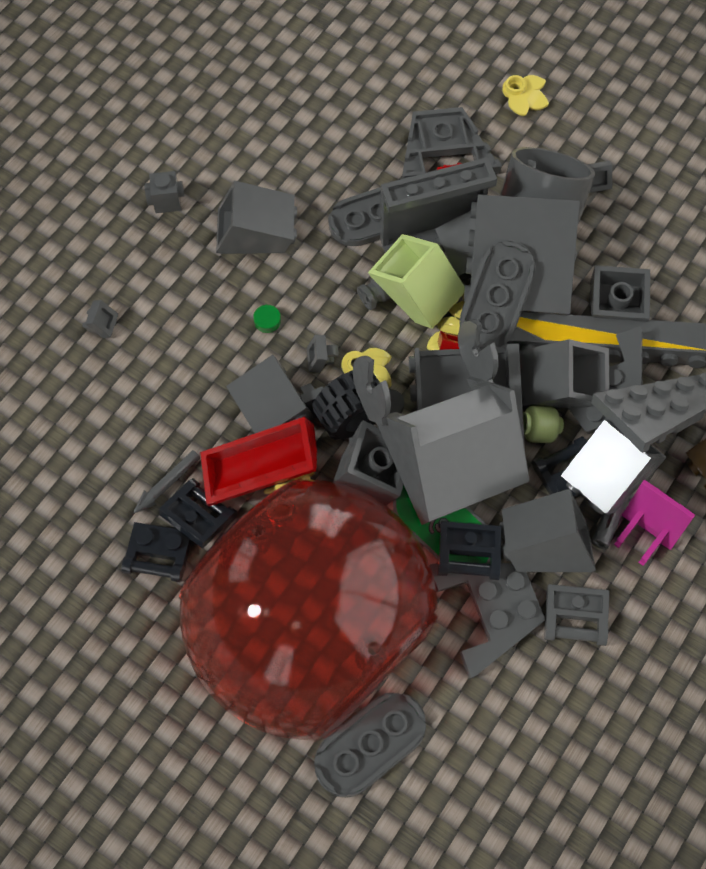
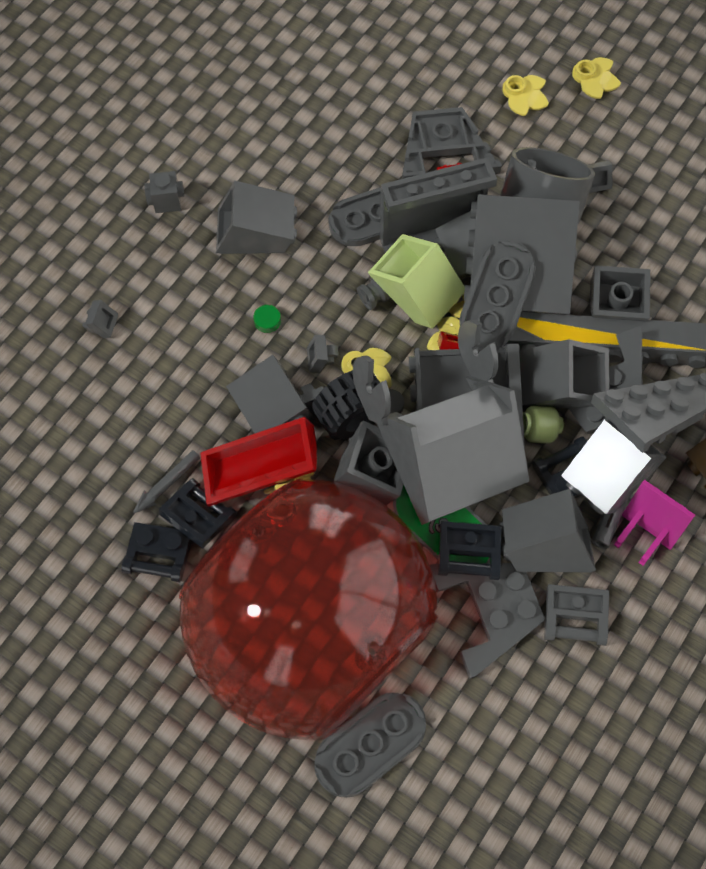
(595, 76): none -> light yellow plate

